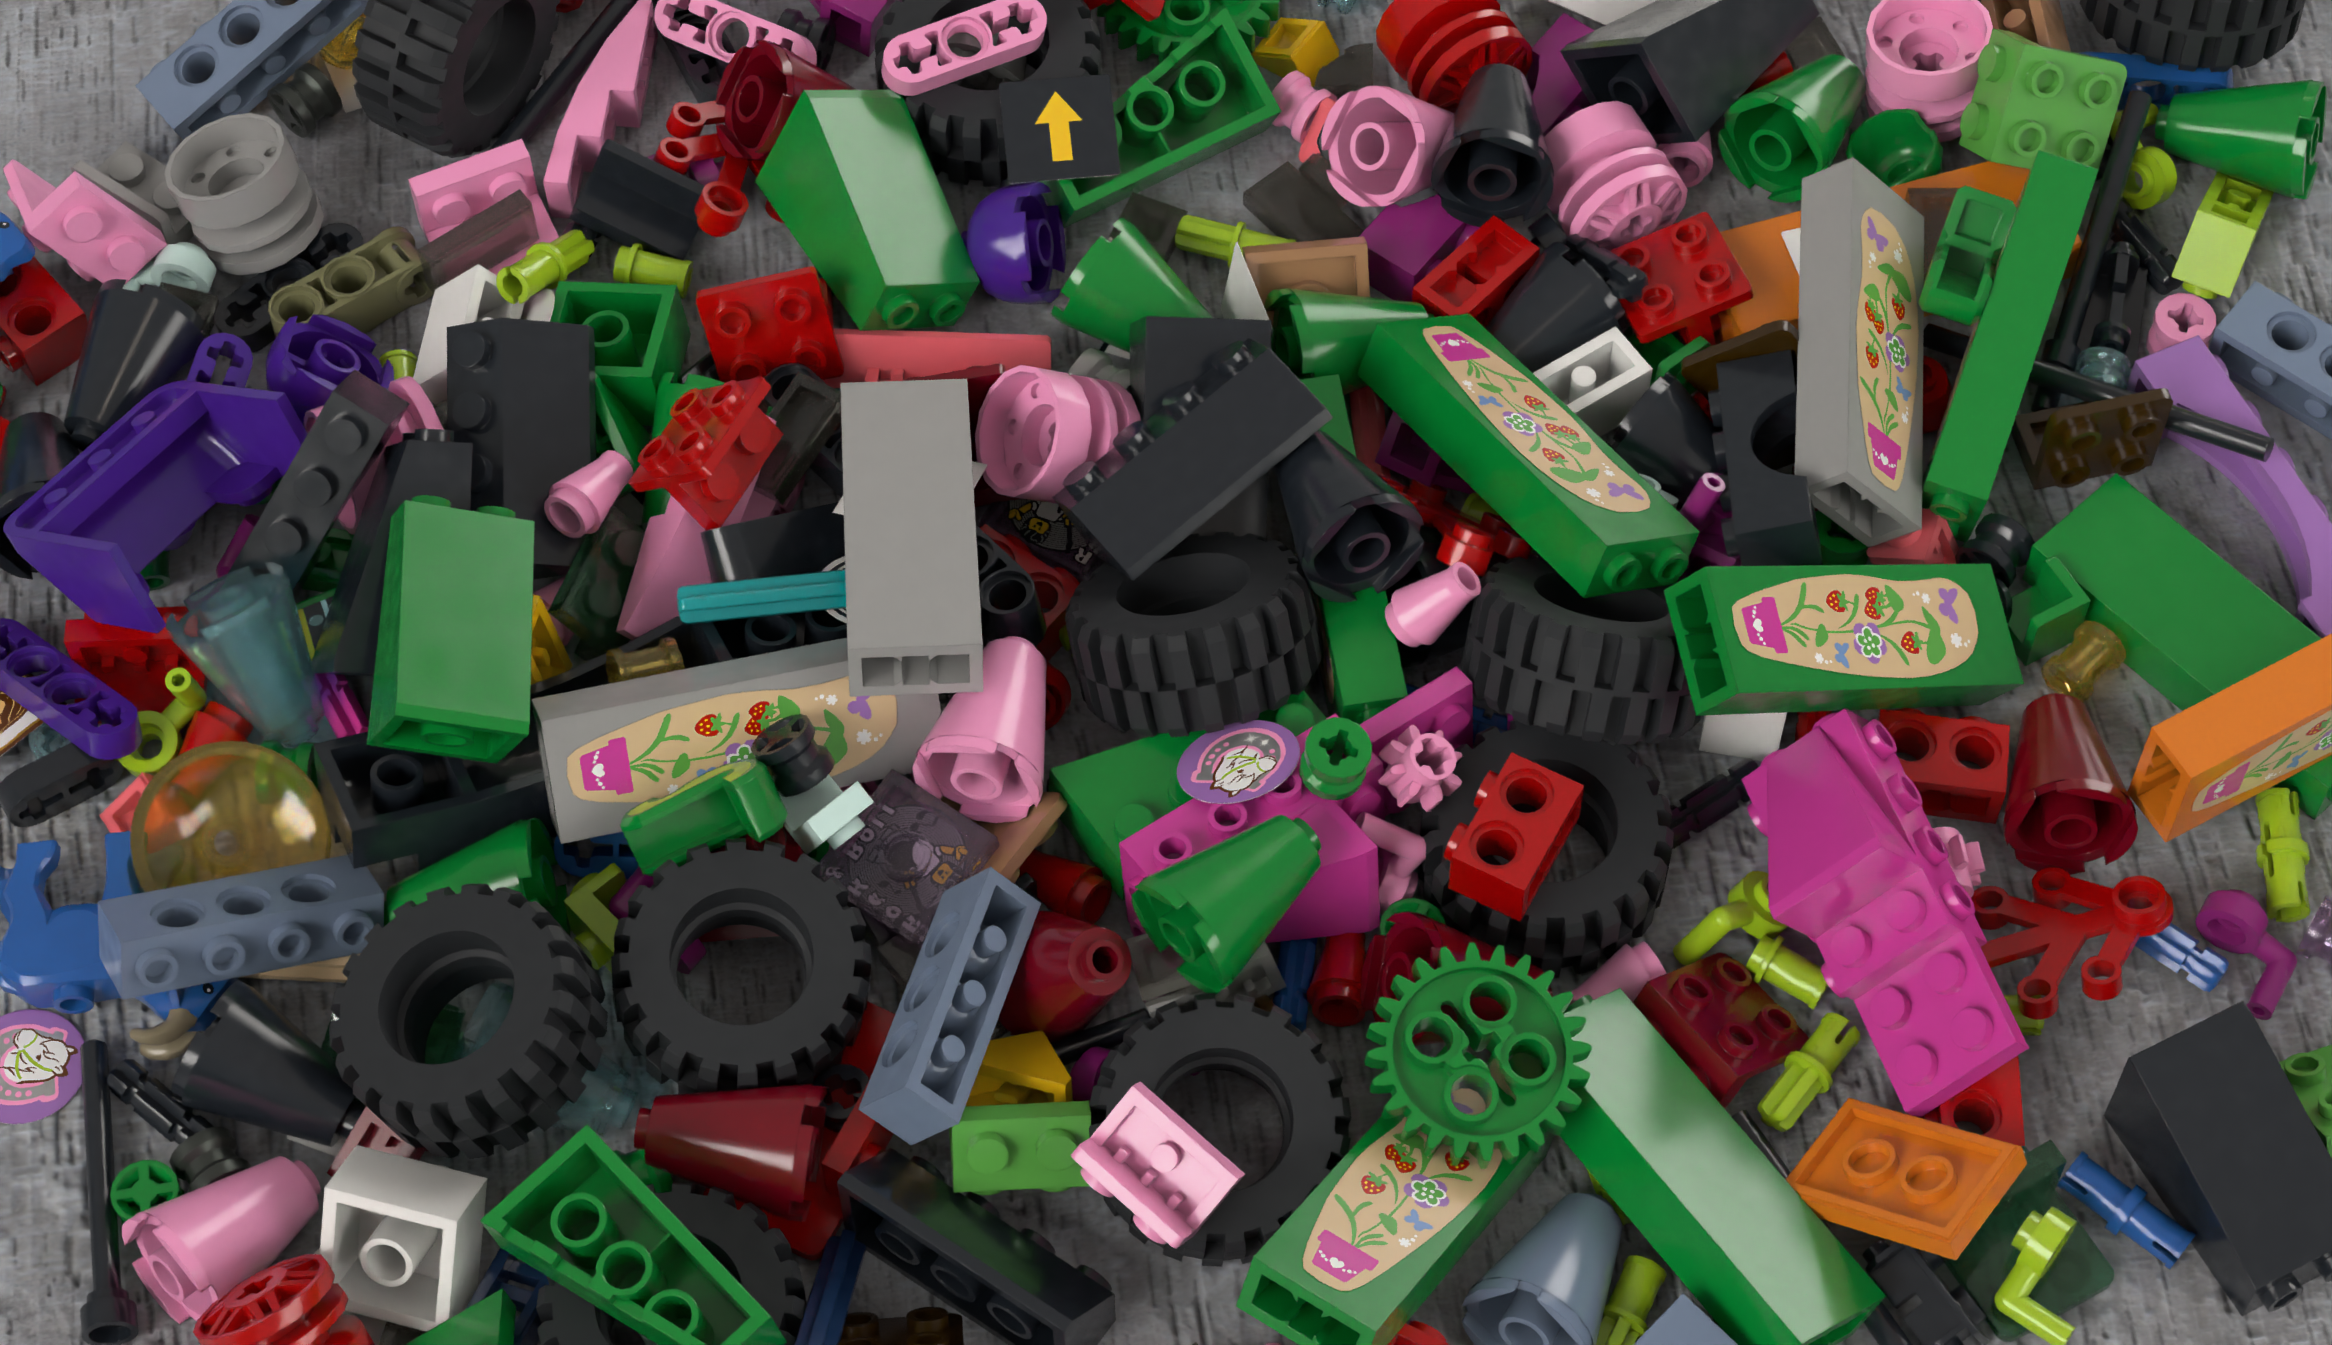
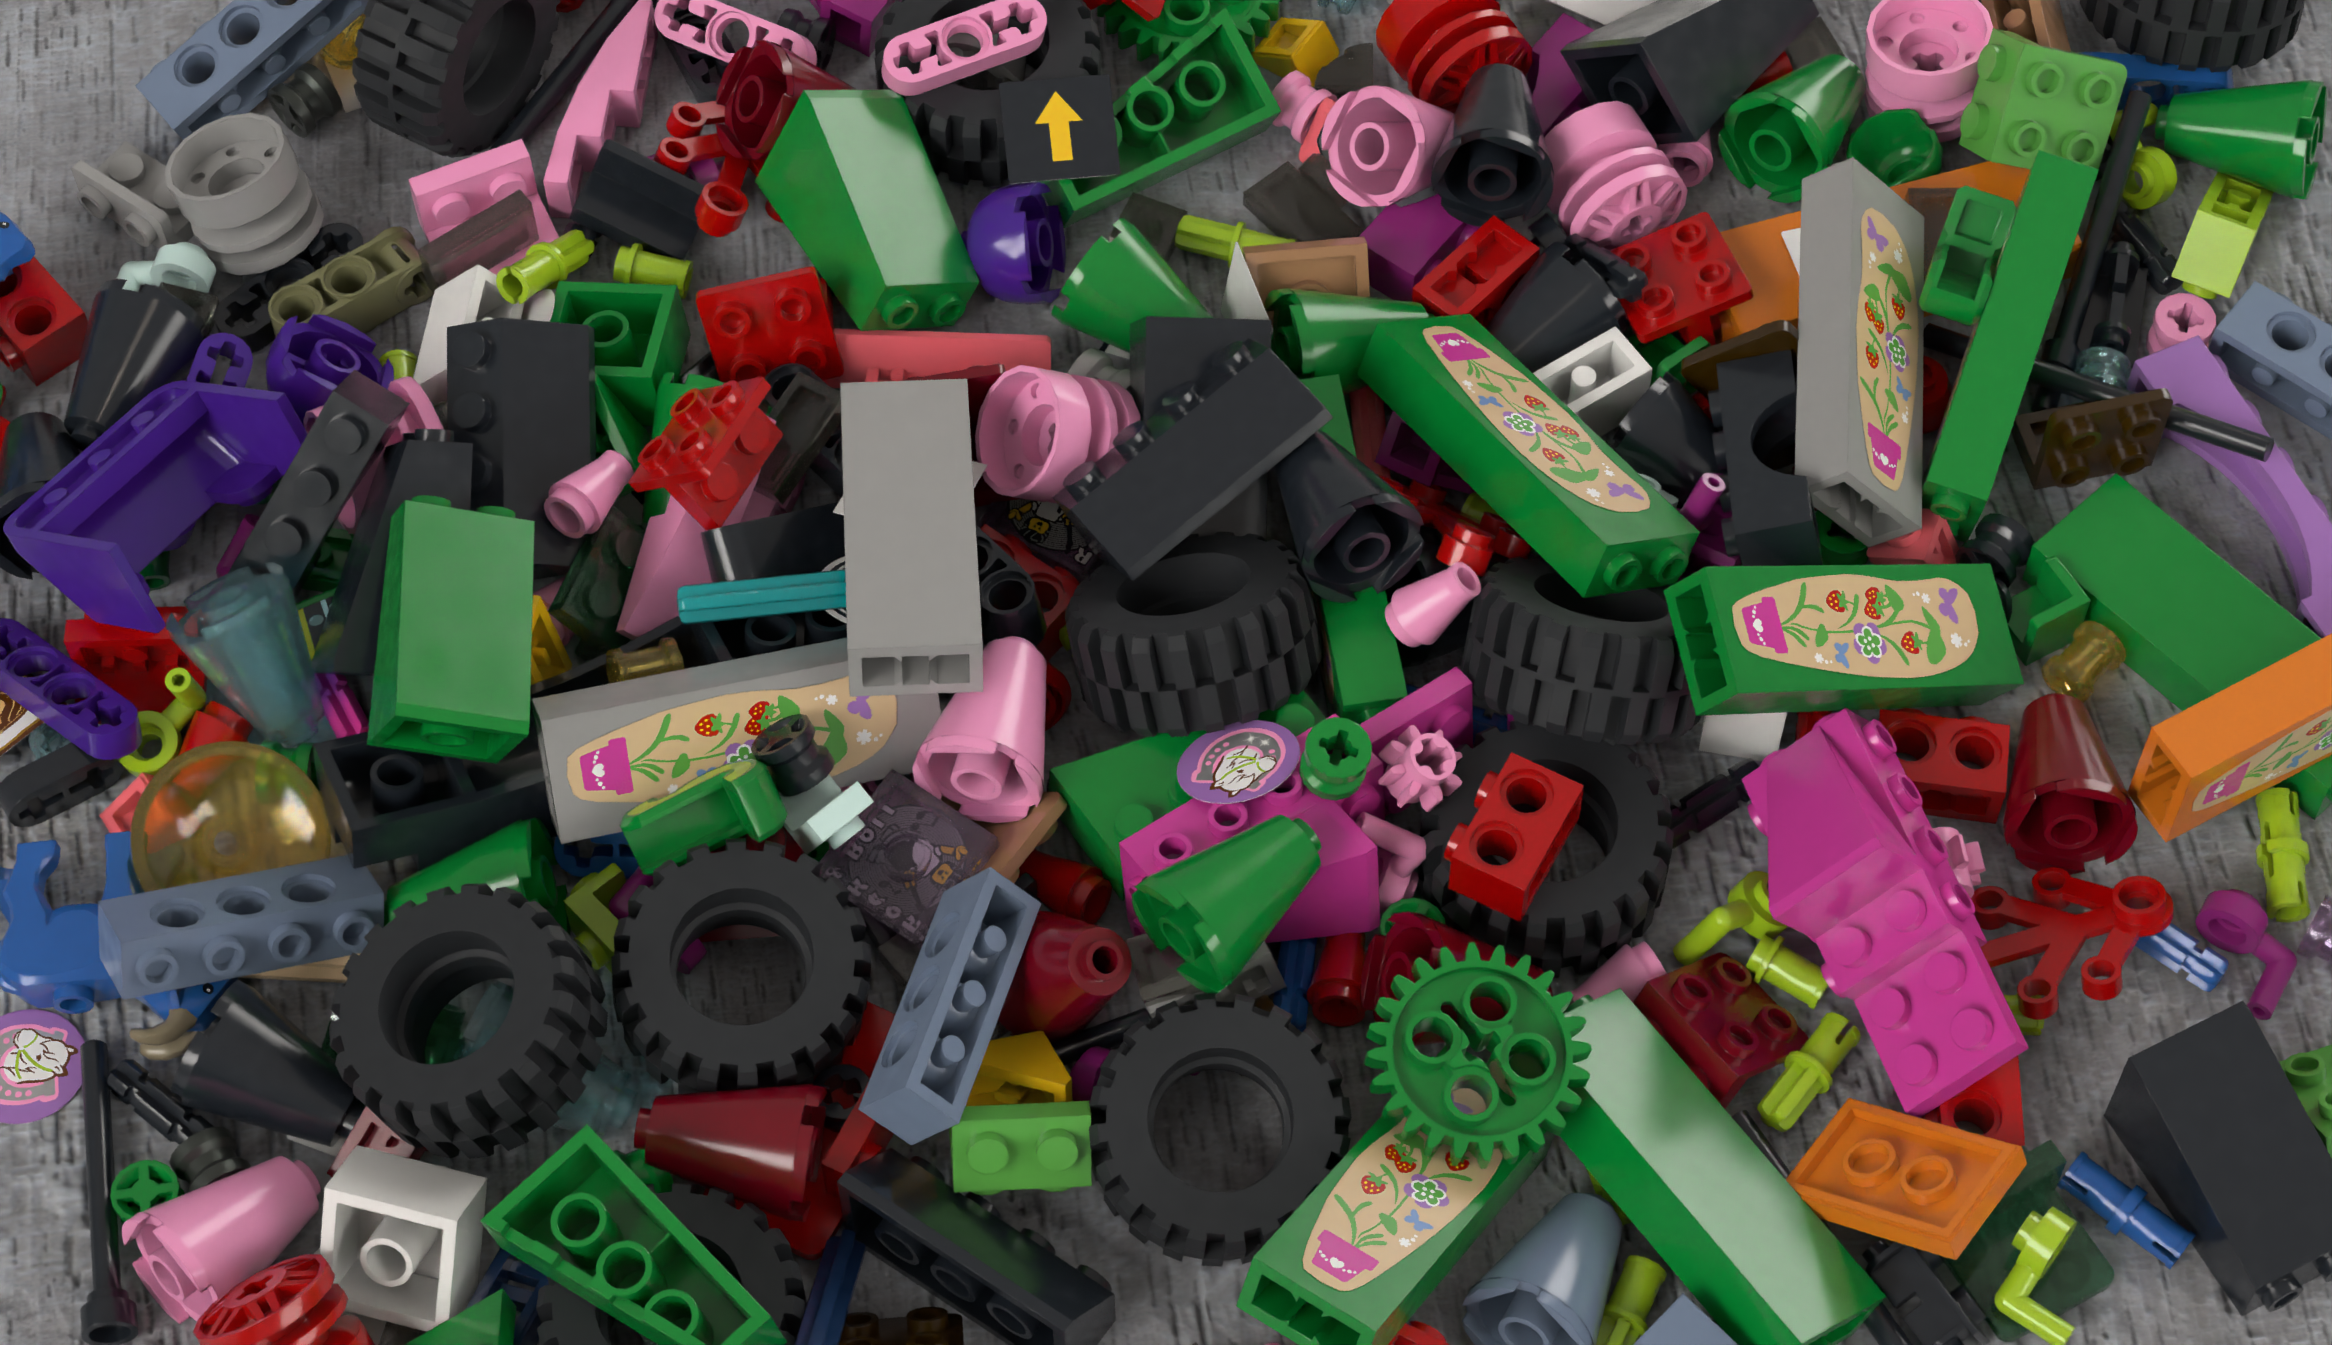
(83, 225): bright pink bracket -> none
(1156, 1167): bright pink bracket -> none

